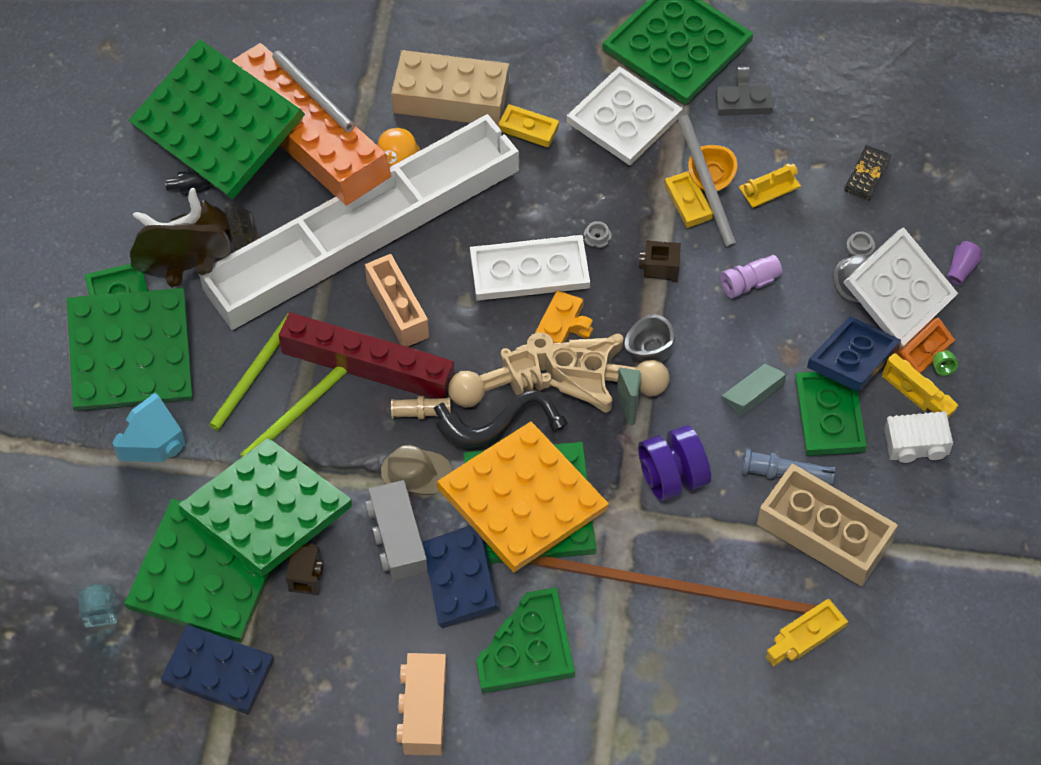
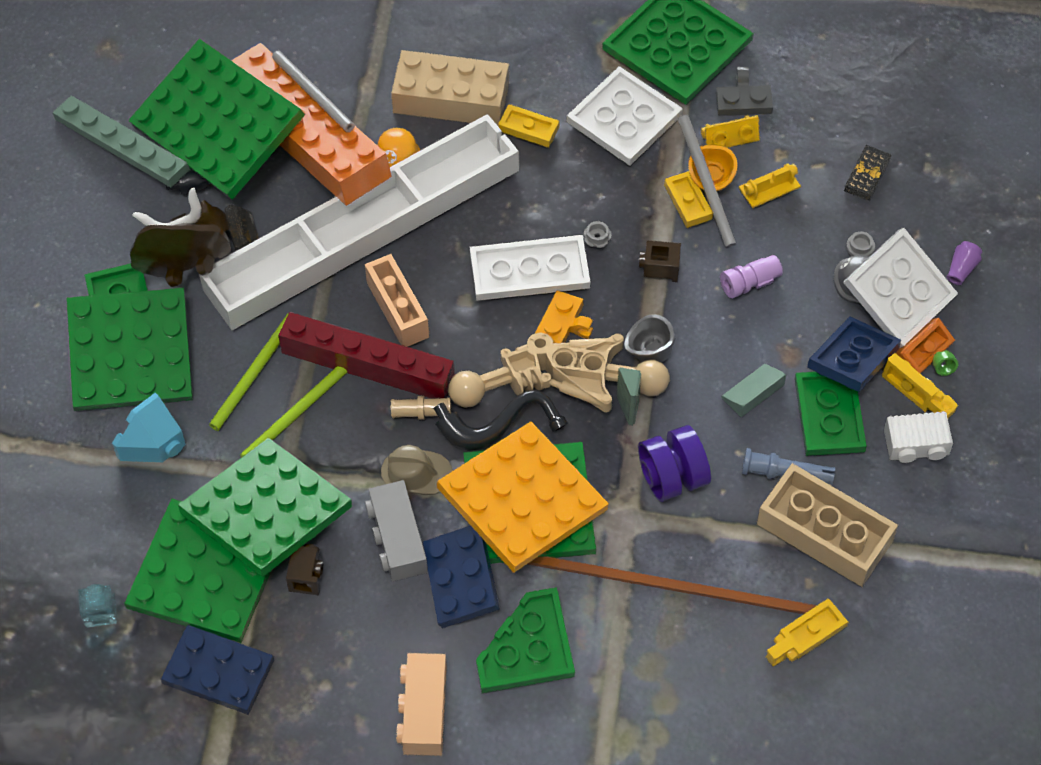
(121, 141): none -> sand green plate
(732, 132): none -> yellow hinge

